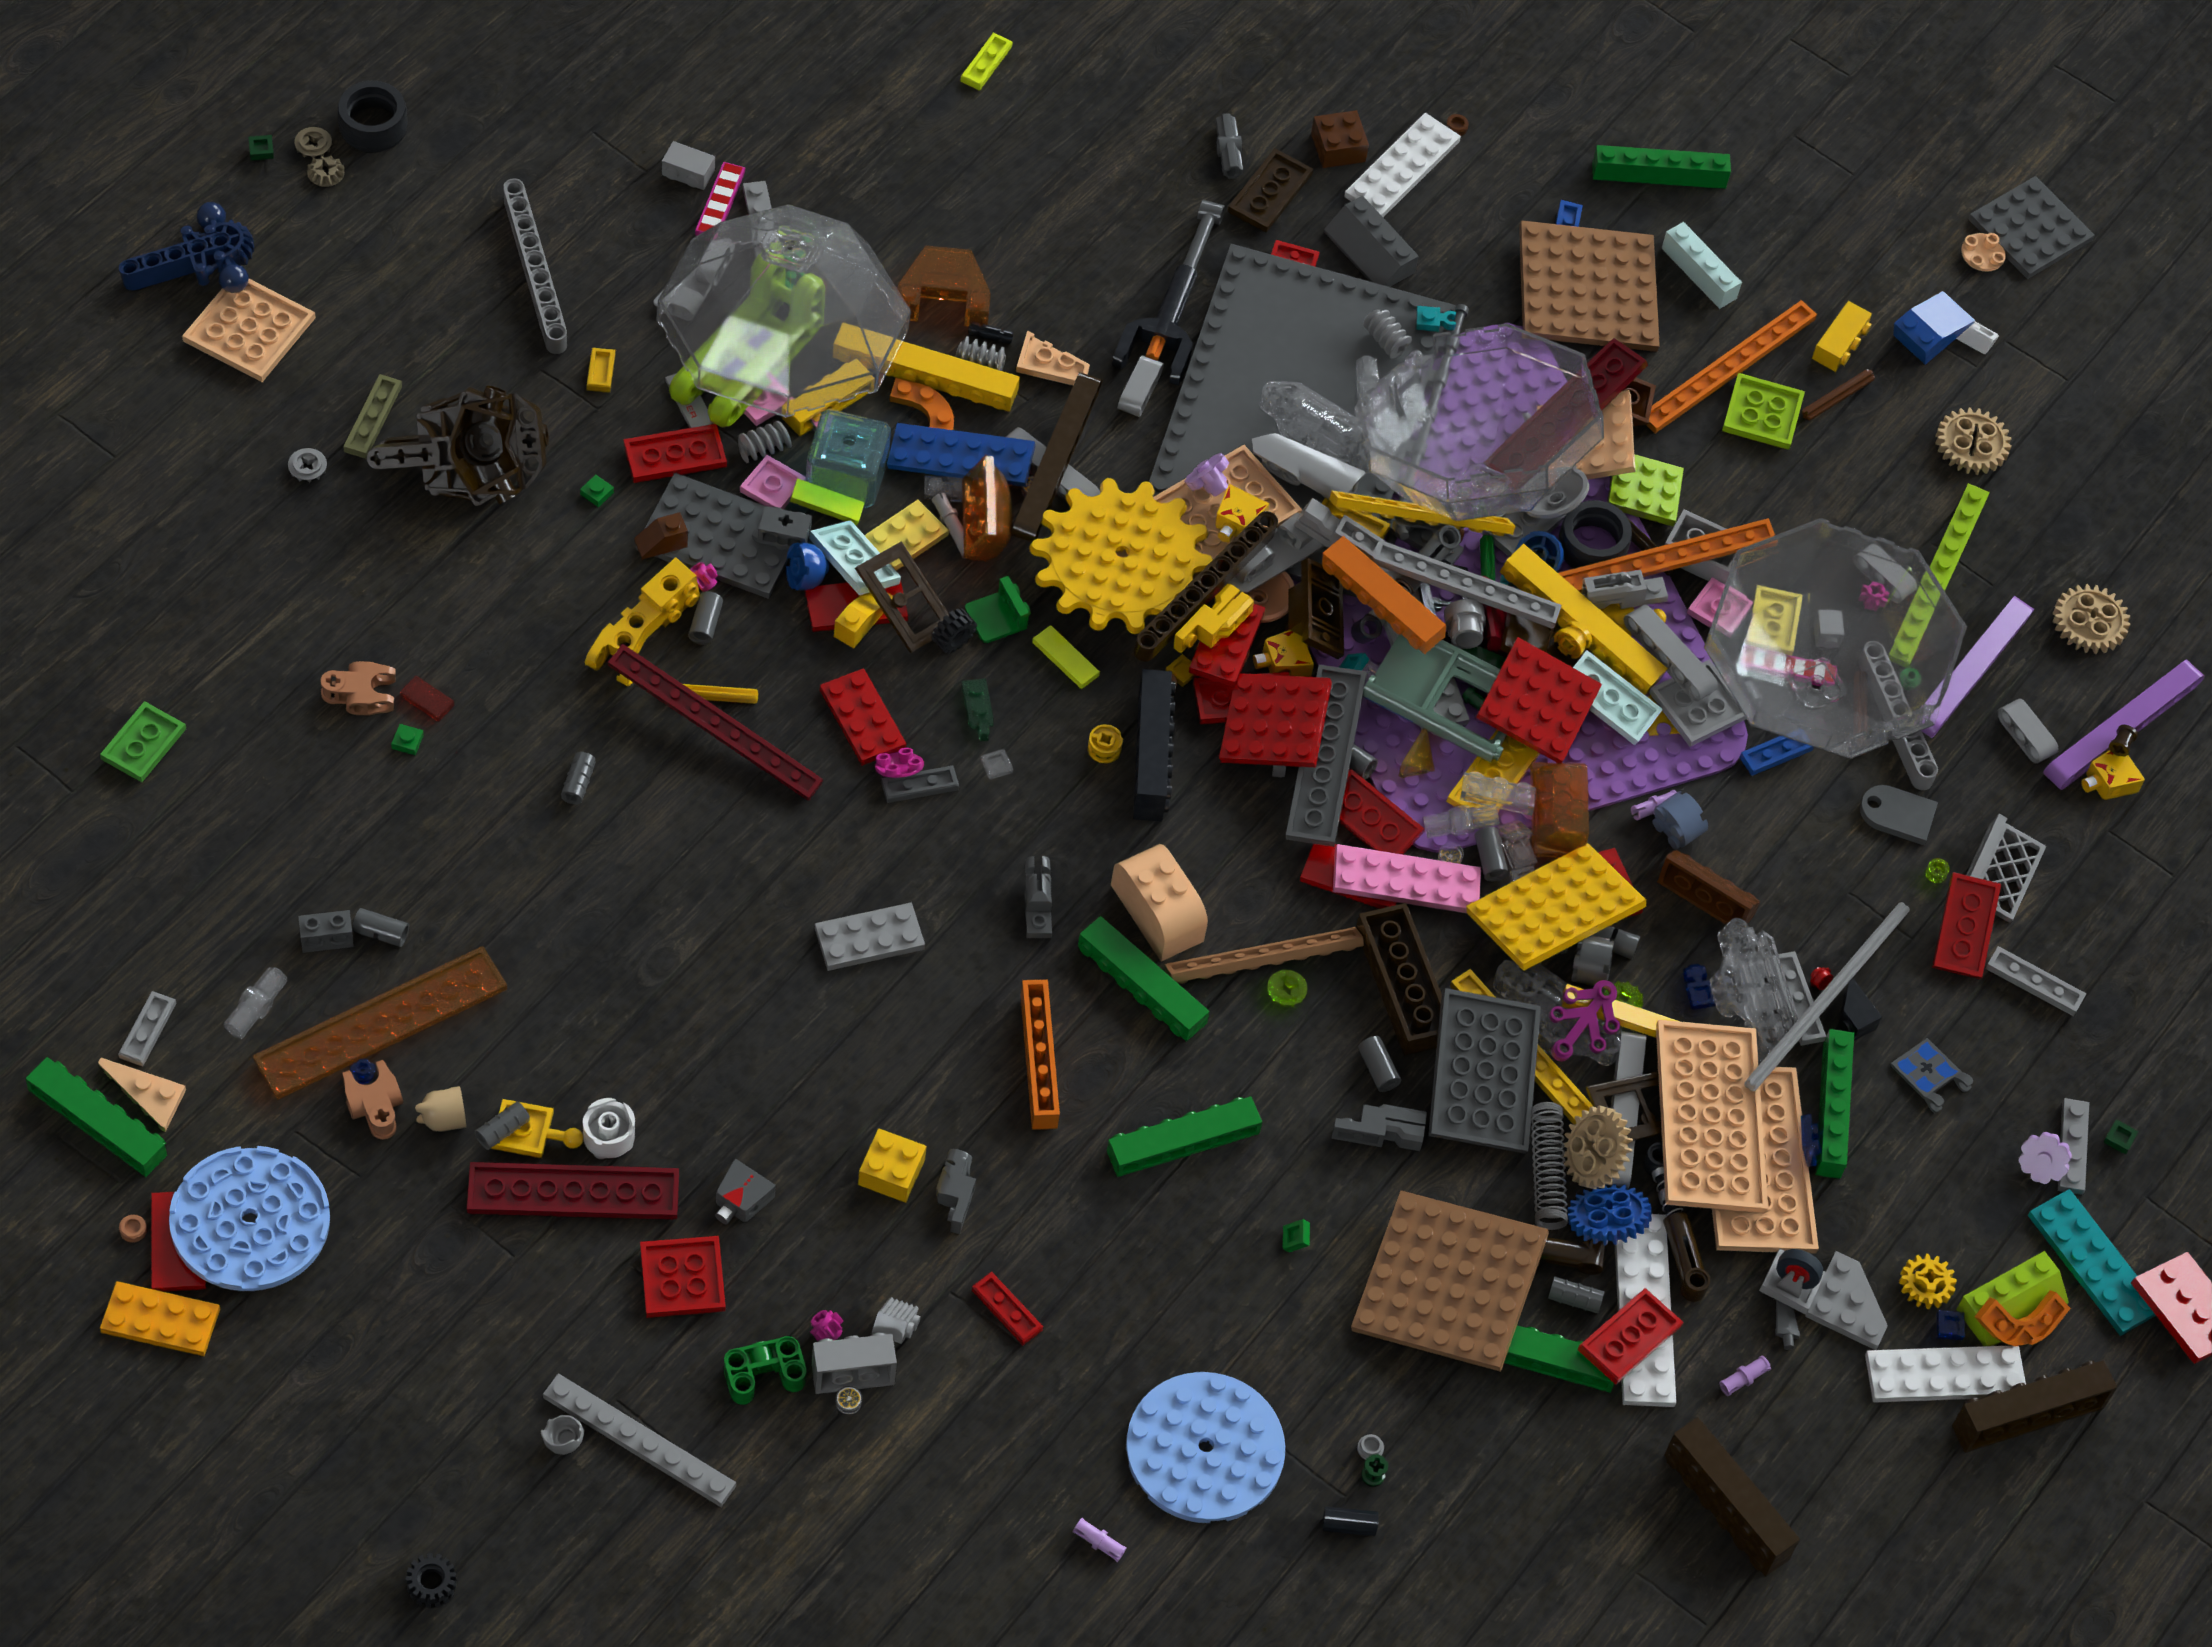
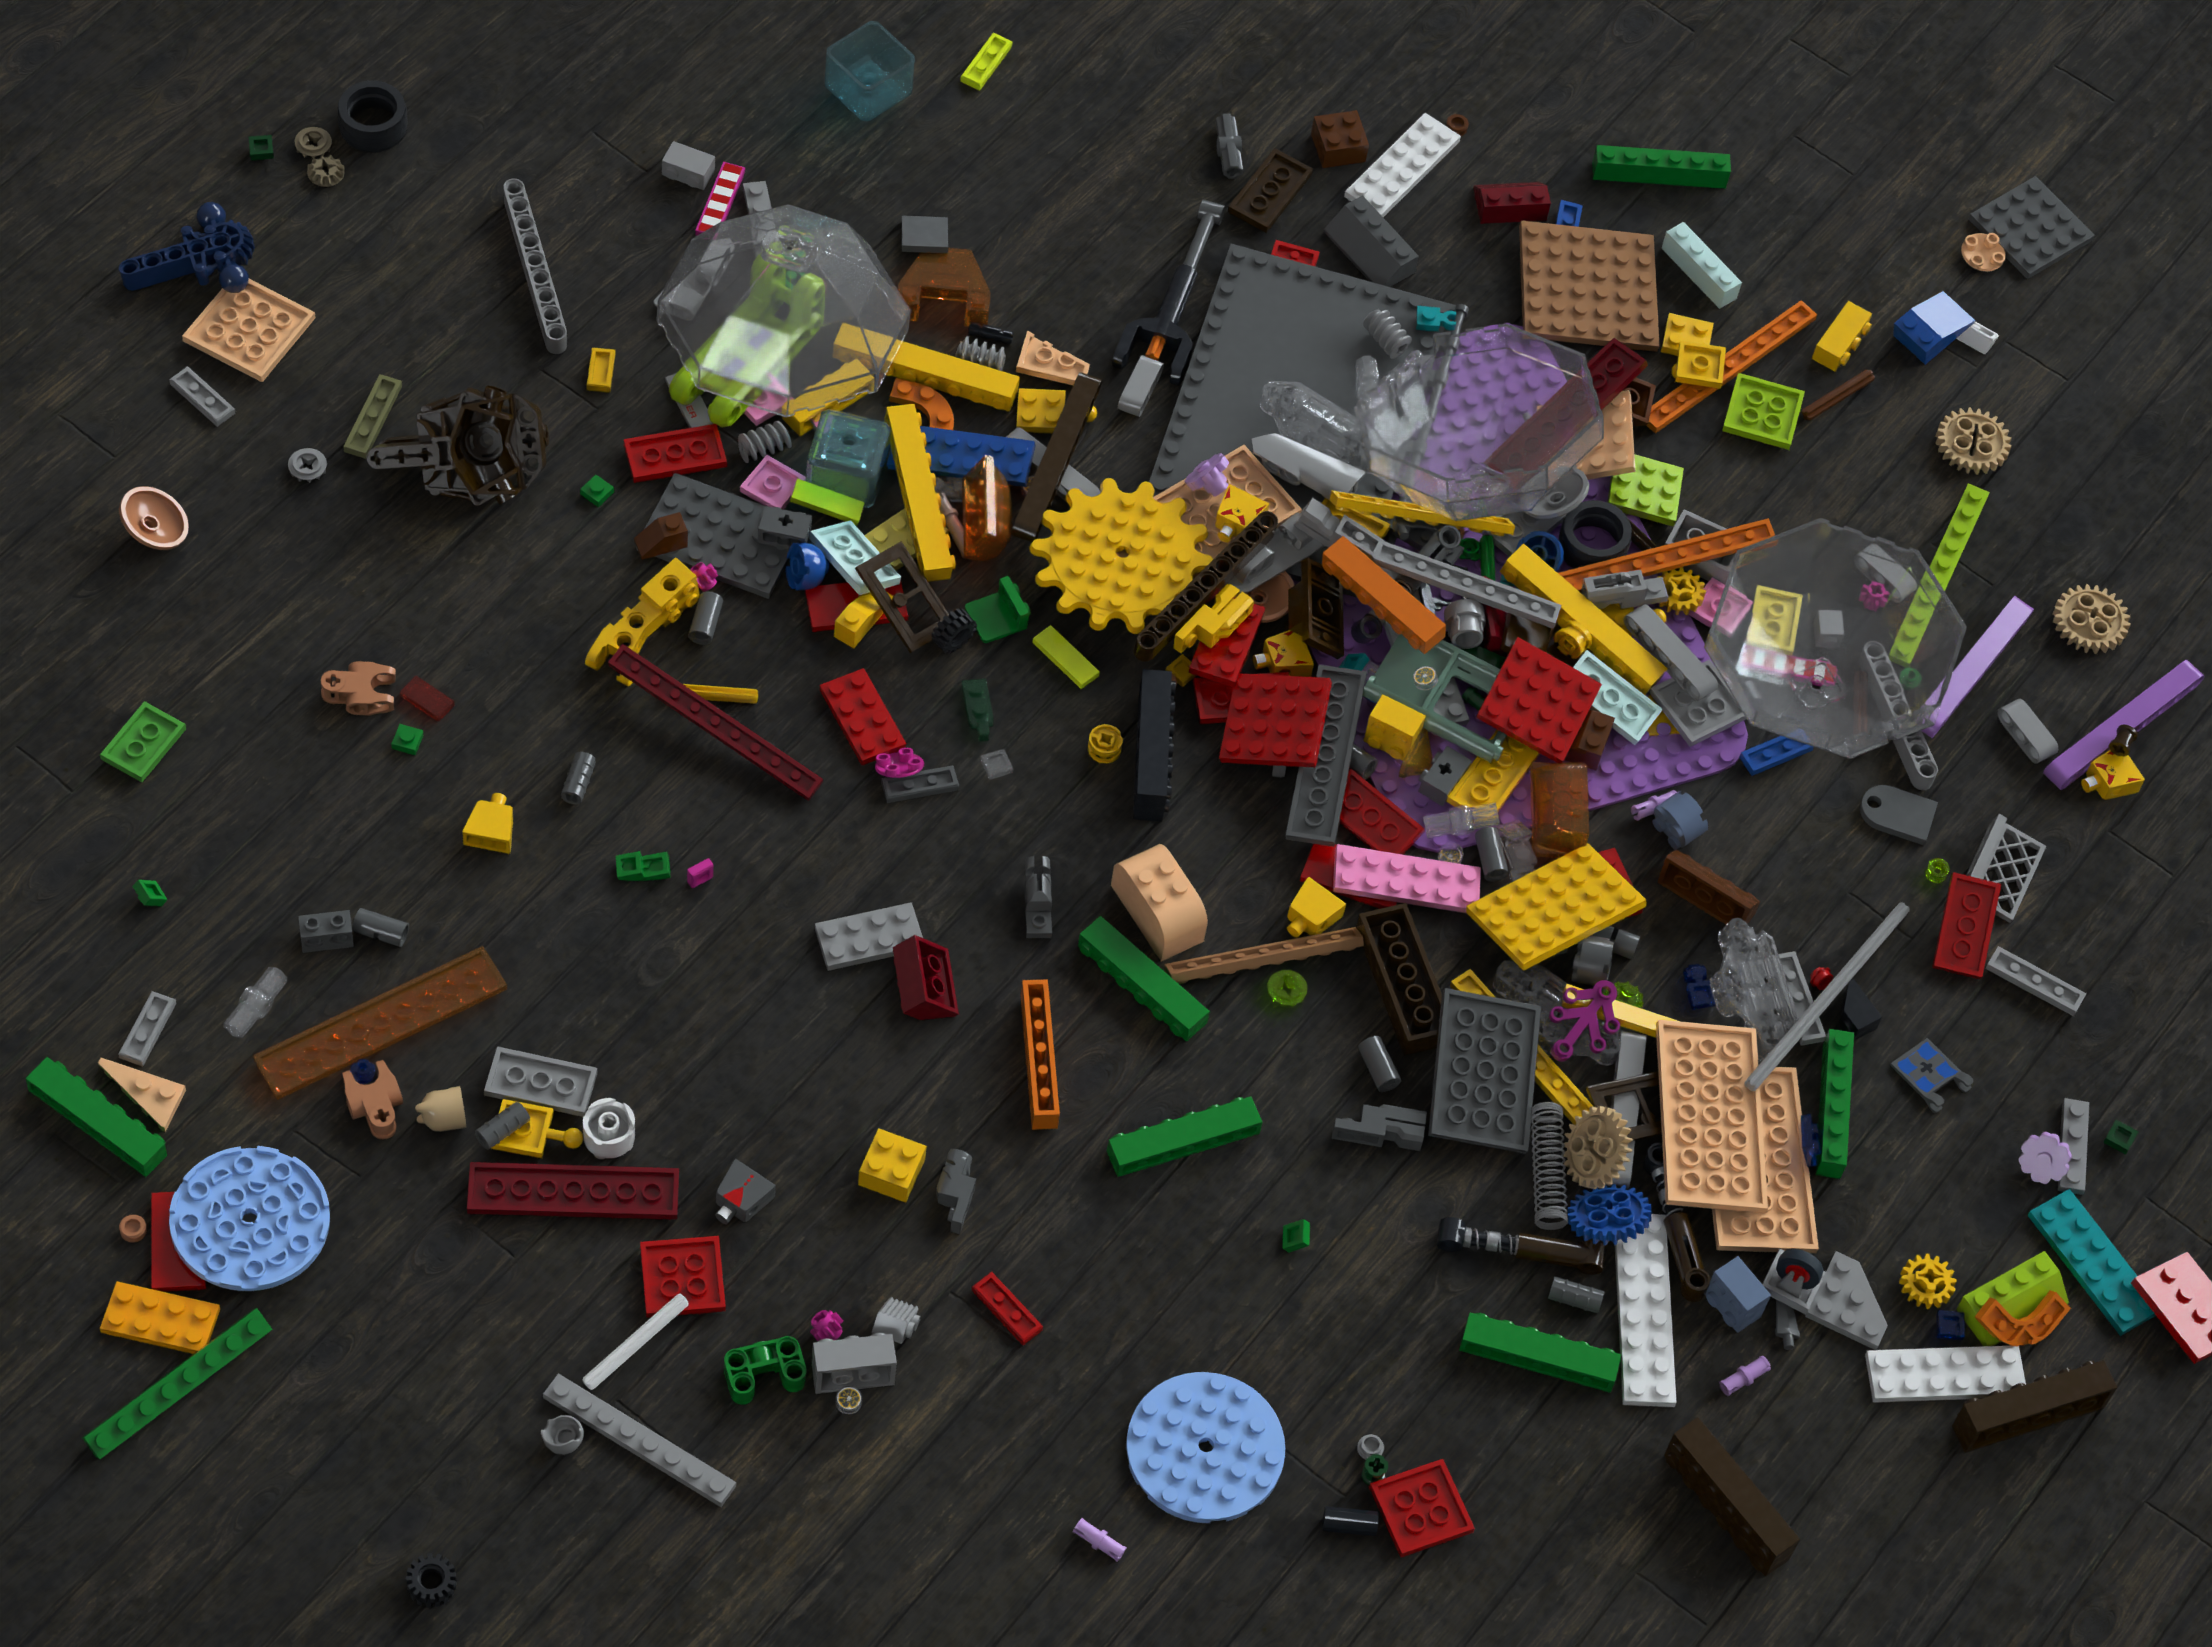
(149, 893): none -> green plate
(153, 518): none -> nougat dish
(177, 1384): none -> green plate
(202, 396): none -> light grey tile
(490, 825): none -> yellow torso
(540, 1081): none -> light grey plate
(635, 1341): none -> white axle
(643, 868): none -> green slope
(700, 873): none -> dark pink tile
(871, 59): none -> clear light blue plate
(919, 493): none -> yellow brick
(924, 234): none -> dark grey tile
(925, 979): none -> dark red slope
(1041, 409): none -> yellow plate
(1314, 909): none -> yellow torso
(1393, 727): none -> yellow brick
(1421, 1508): none -> red plate
(1425, 678): none -> clear tile
(1443, 775): none -> dark grey brick
(1450, 1280): medium nougat plate -> none
(1470, 544): none -> green plate
(1498, 793): clear plate -> none
(1512, 202): none -> dark red slope
(1591, 739): none -> reddish brown slope
(1630, 1336): red tile -> none
(1683, 591): none -> yellow gear
(1684, 329): none -> yellow plate
(1700, 364): none -> yellow plate
(1737, 1294): none -> sand blue brick

